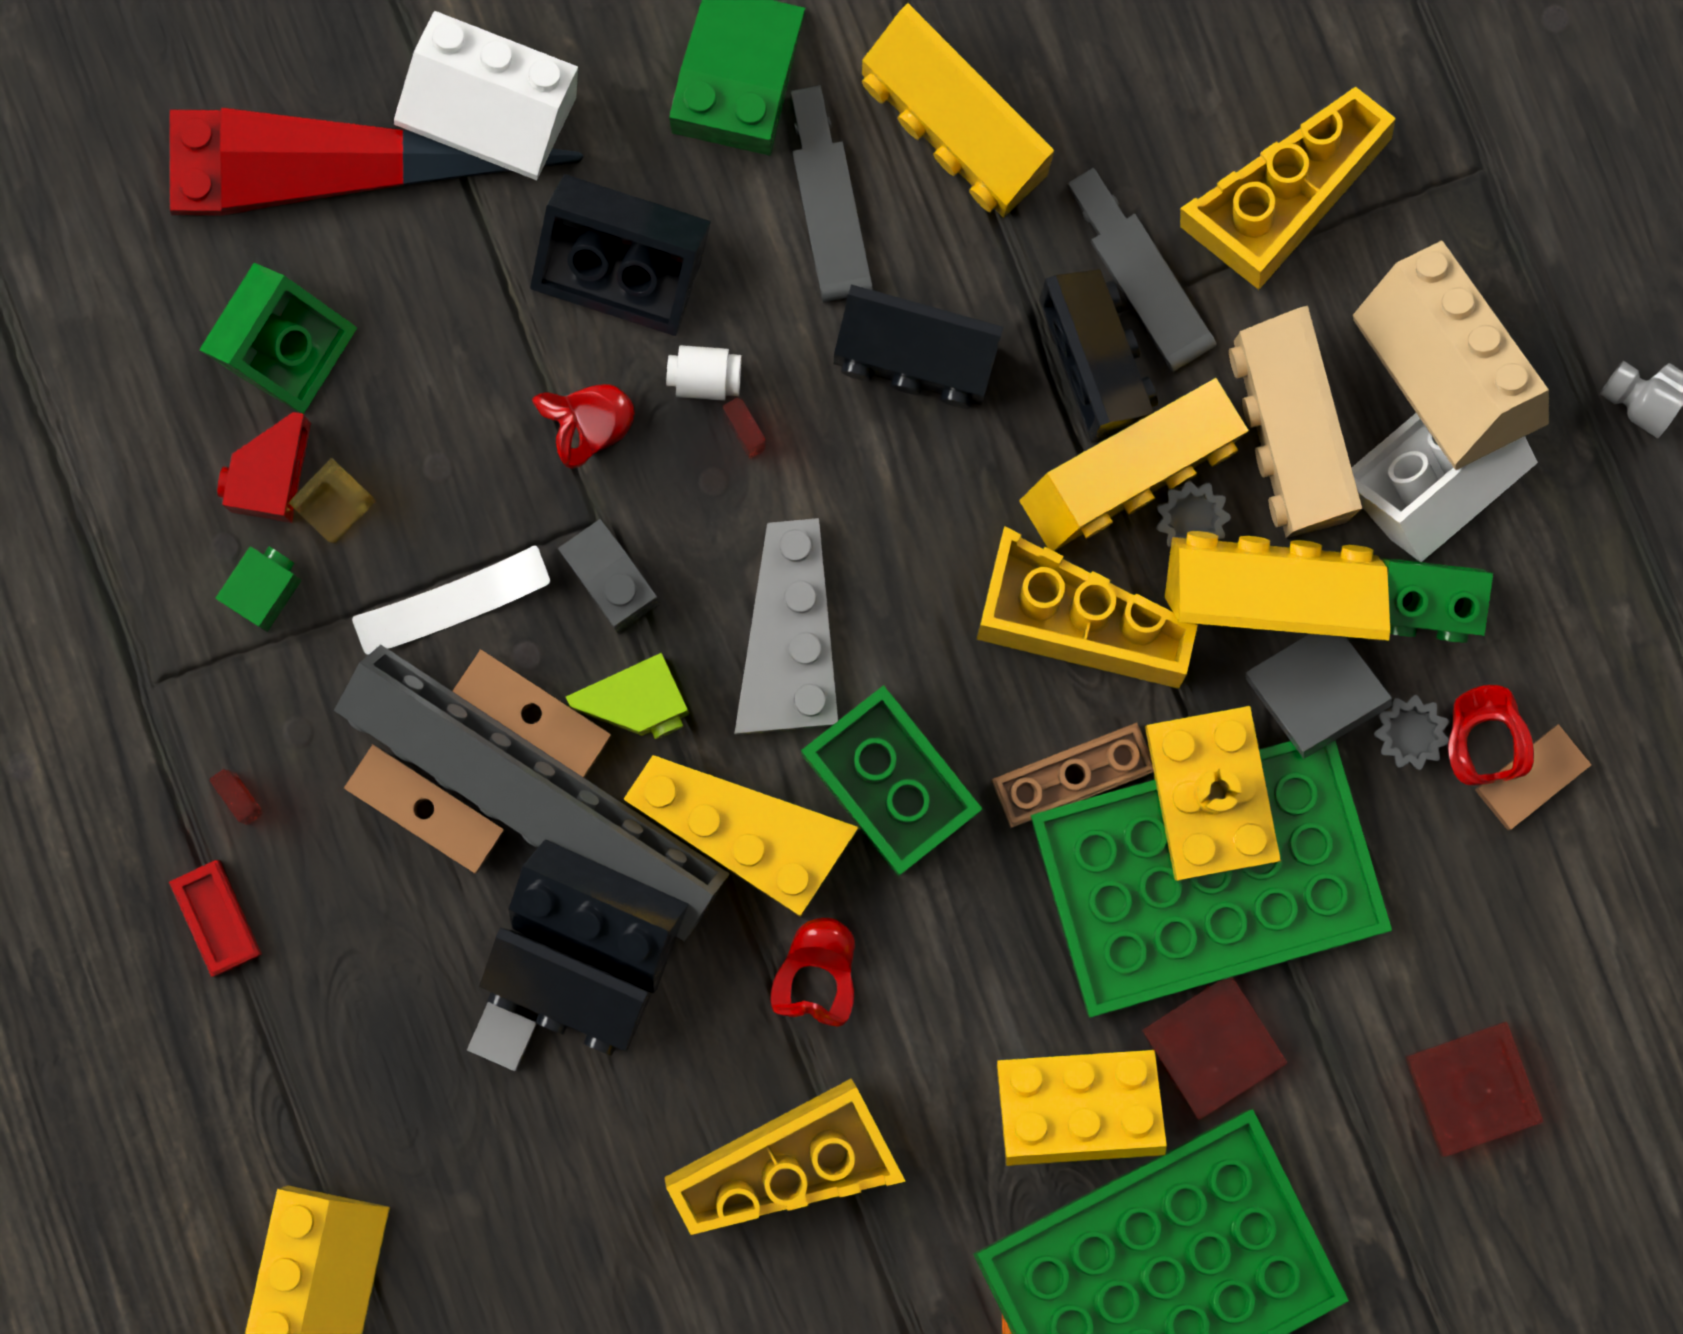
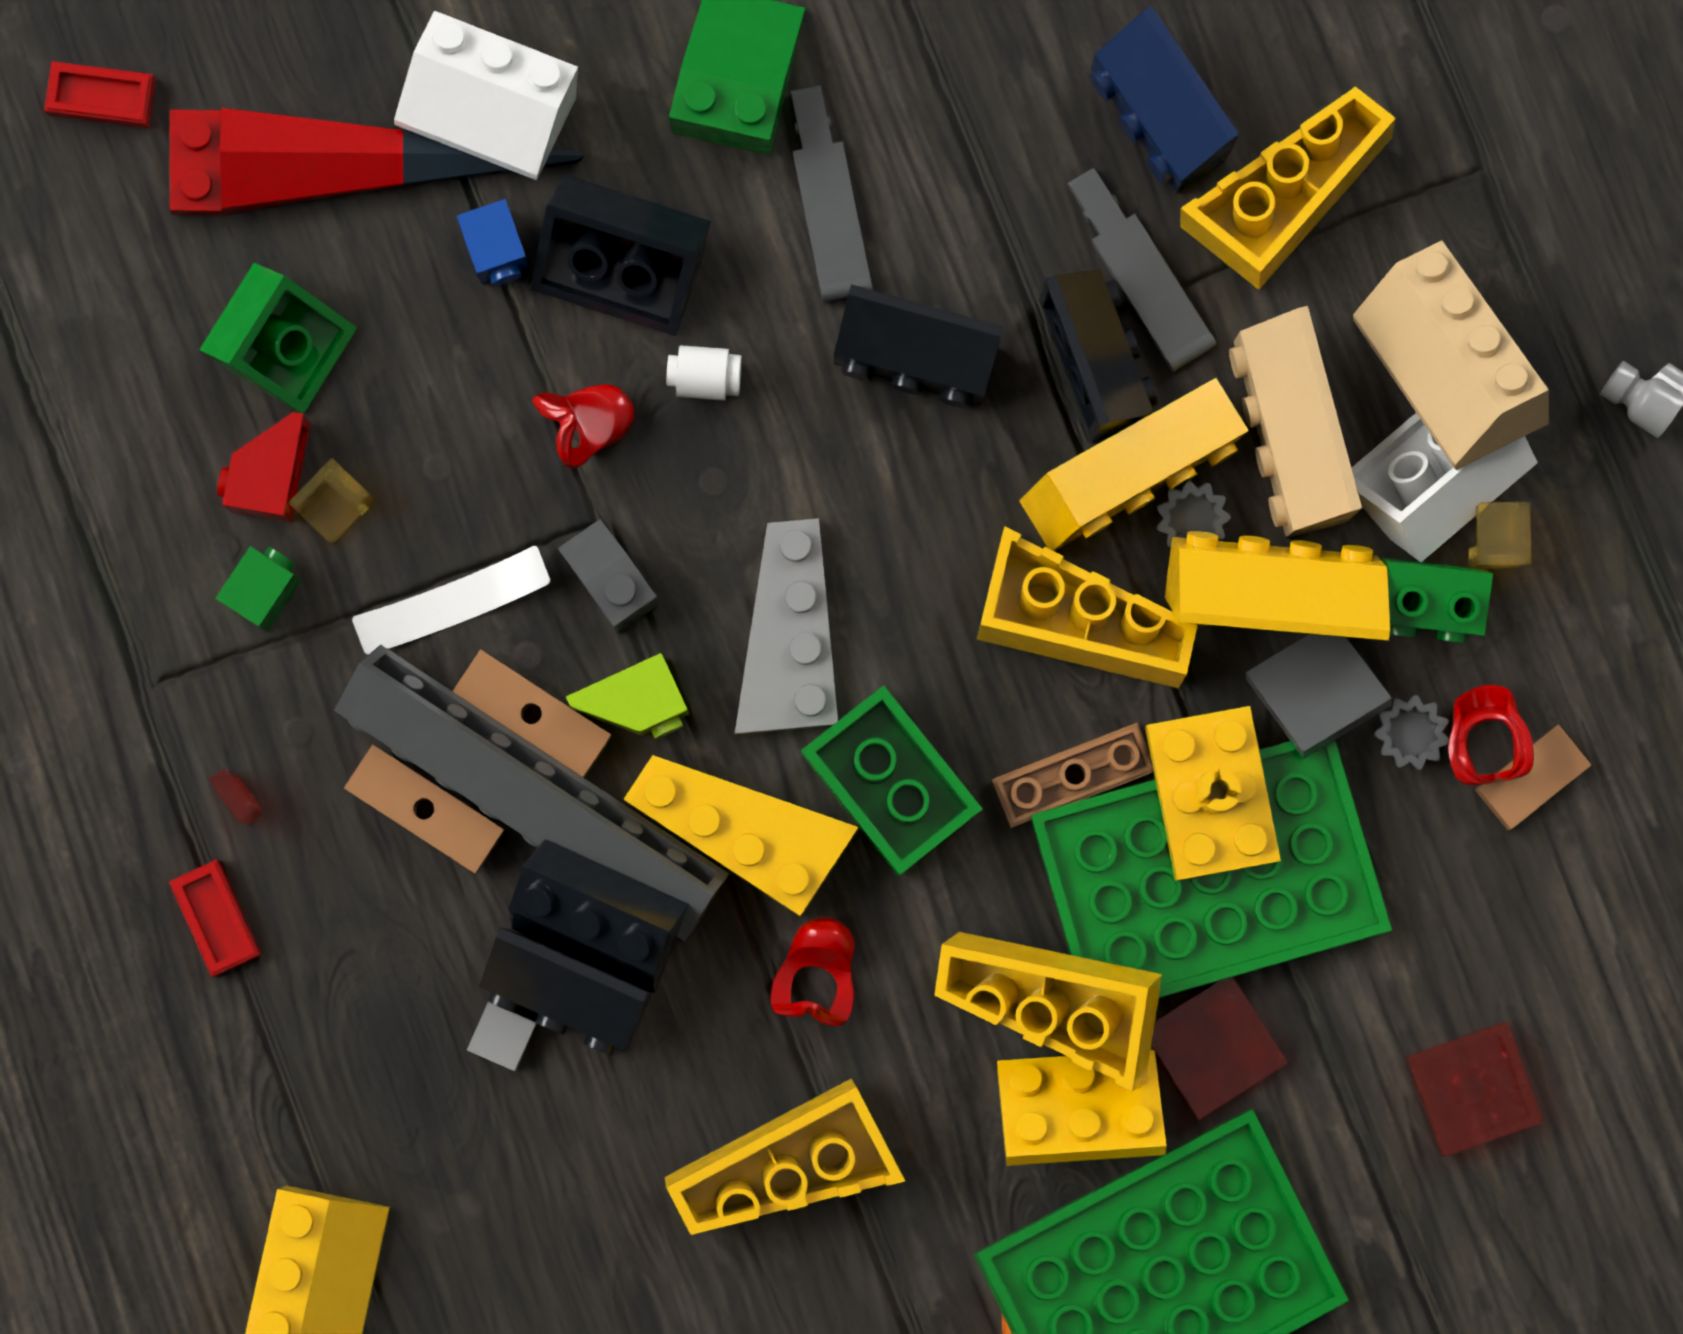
(100, 94): none -> red tile
(493, 243): none -> blue brick
(744, 427): clear red tile -> none
(955, 113): yellow slope -> none
(1058, 1000): none -> yellow wedge
(1163, 102): none -> dark blue slope
(1502, 536): none -> clear yellow panel

